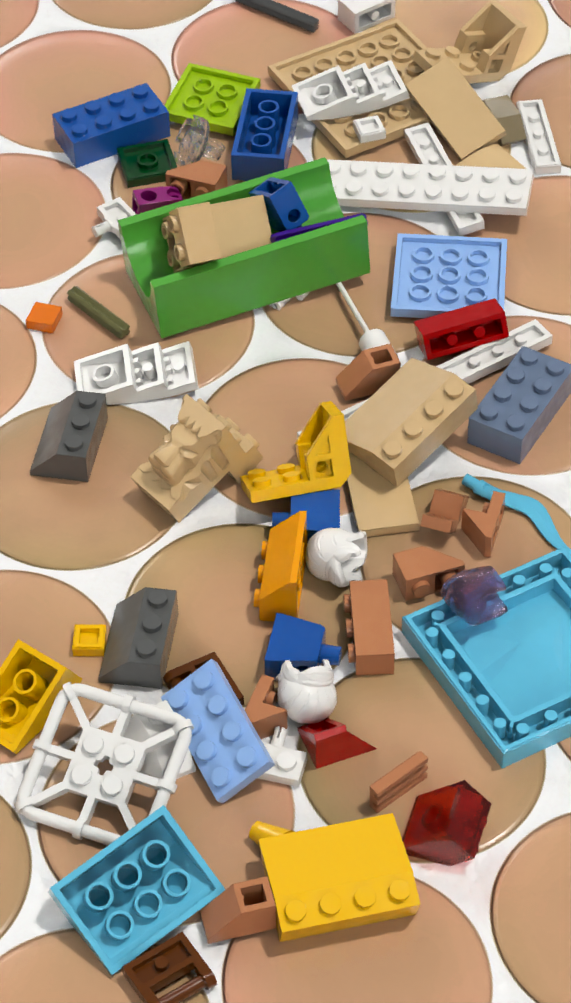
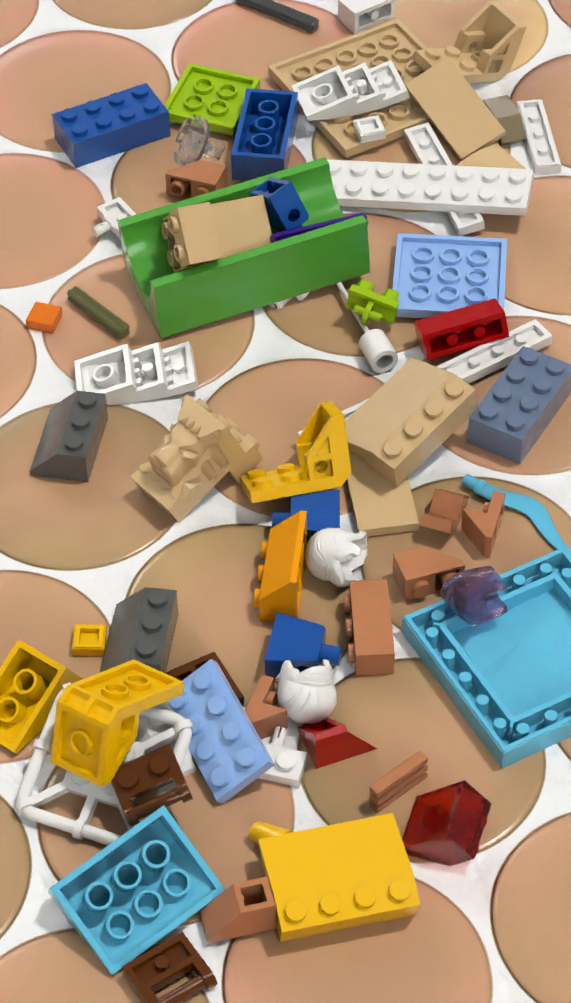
(101, 718): none -> yellow bracket
(145, 776): none -> reddish brown plate
(146, 162): dark green tile -> none
(153, 198): magenta leg -> none
(368, 372): nougat slope -> none
(371, 304): none -> lime hips

